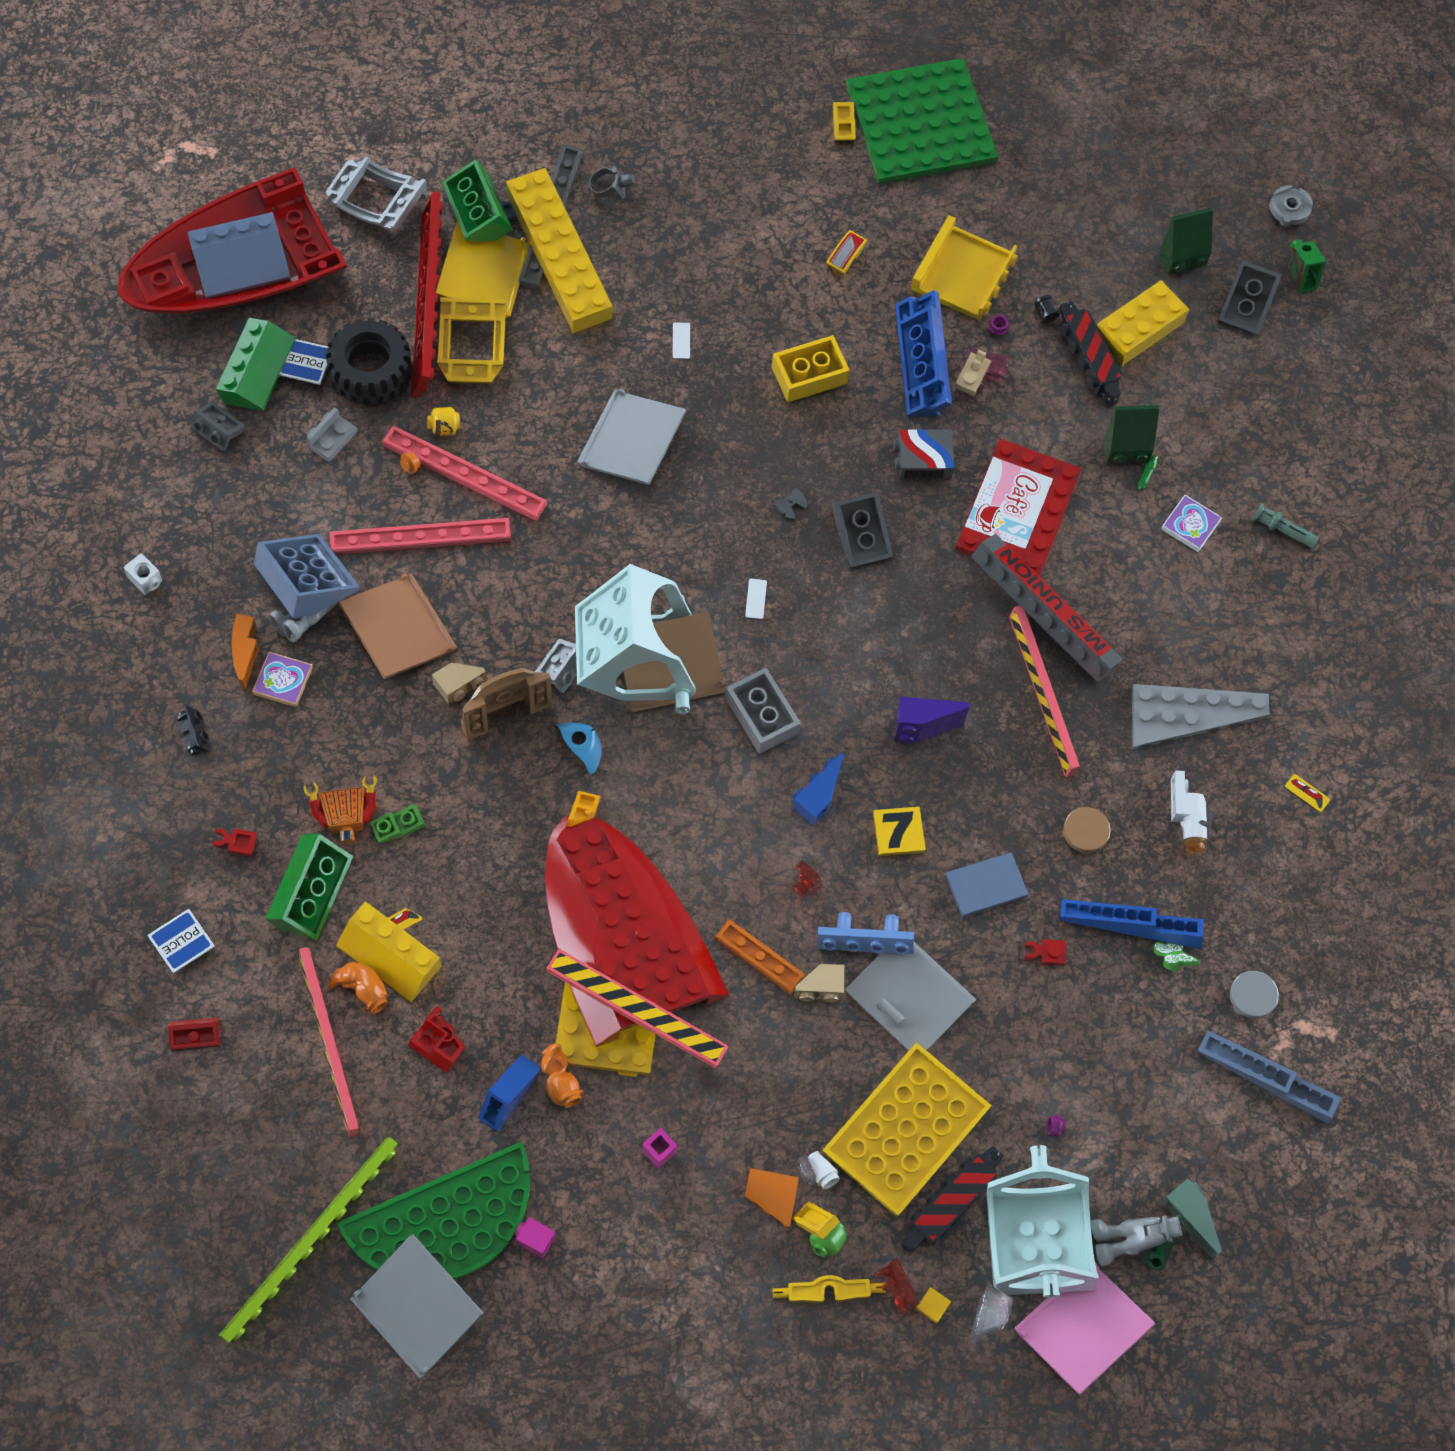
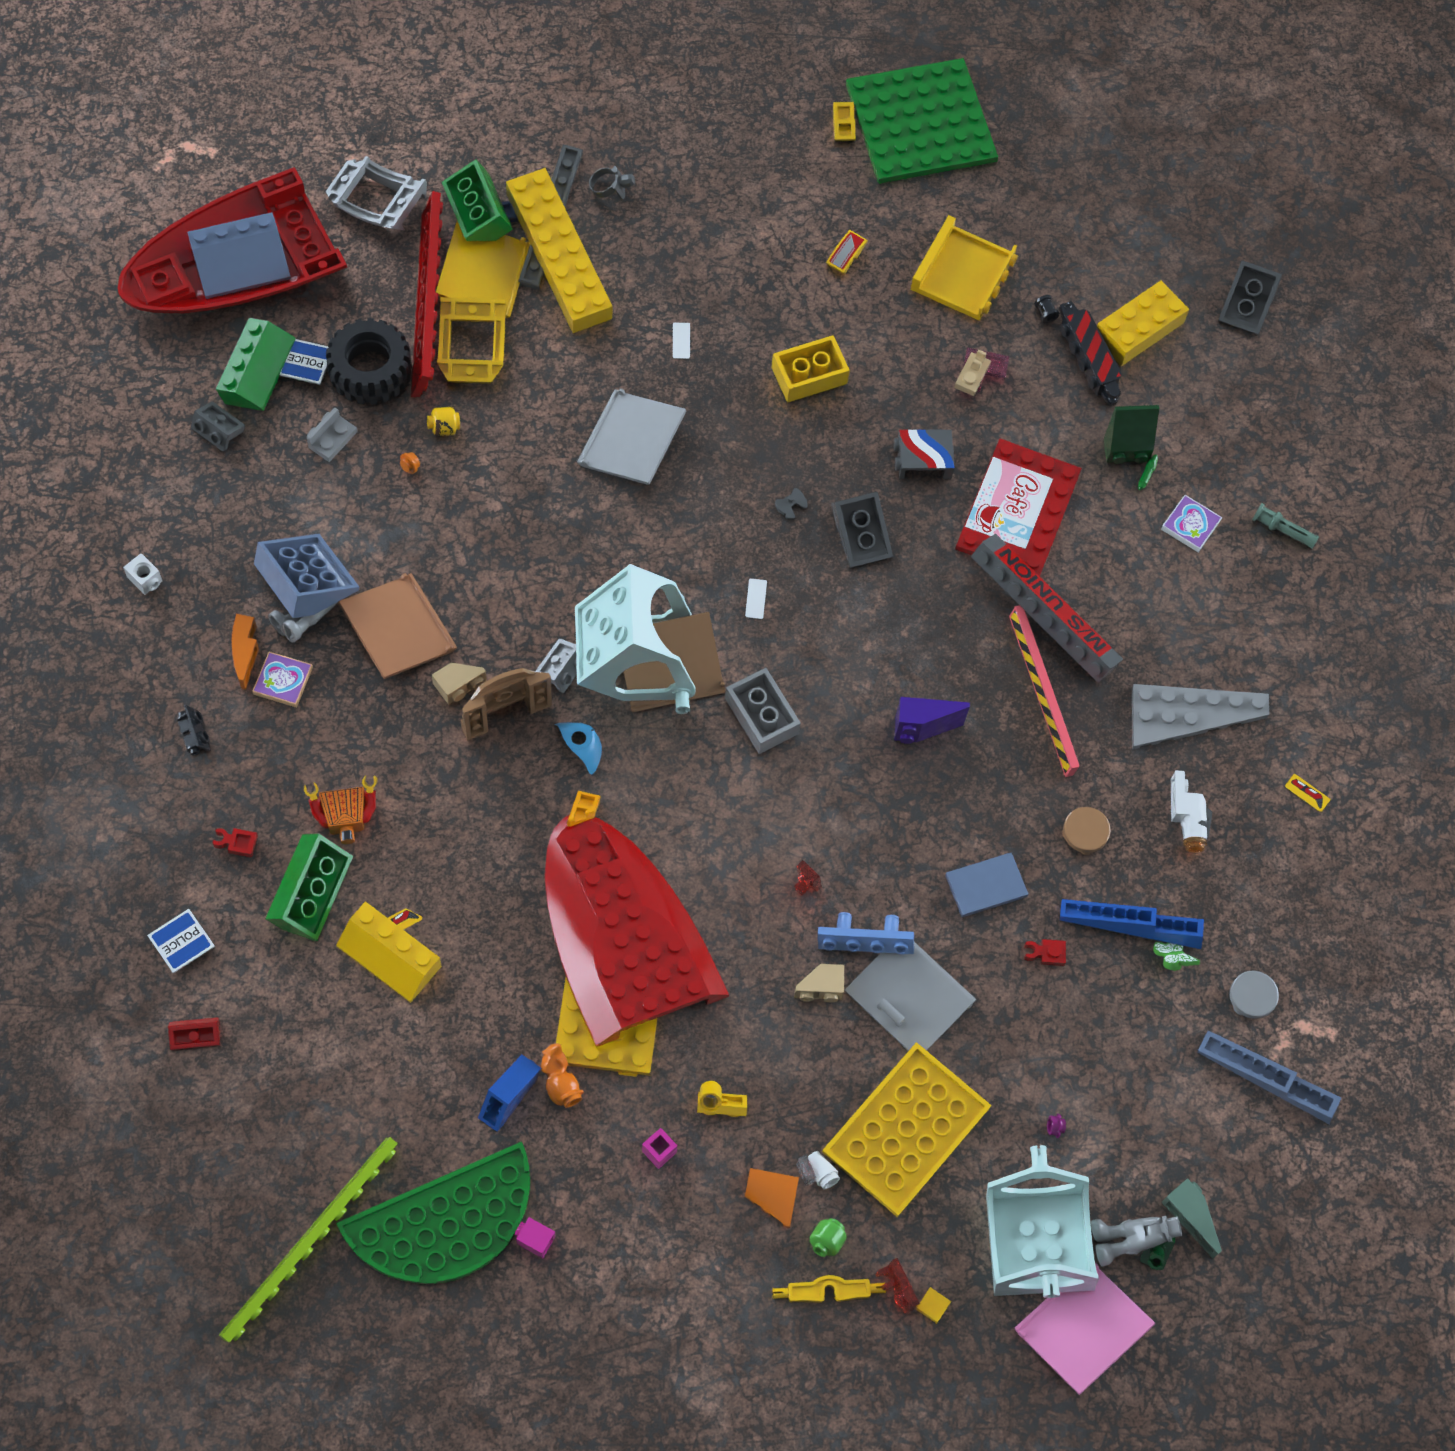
(328, 1042): coral tile -> none
(366, 983): orange animal -> none
(397, 825): bright green slope -> none
(416, 1306): light grey container -> none
(420, 536): coral tile -> none
(437, 1041): red slope -> none
(466, 473): coral tile -> none
(637, 1008): tile -> none
(725, 1104): none -> yellow plate
(759, 956): orange tile -> none
(815, 1220): yellow tile -> none
(817, 796): blue slope -> none
(899, 831): yellow tile -> none
(923, 355): blue slope -> none
(953, 1201): black hinge -> none
(991, 1314): clear slope -> none
(999, 320): magenta plate -> none
(1188, 241): dark green slope -> none
(1286, 214): light grey plate -> none
(1306, 265): green torso -> none

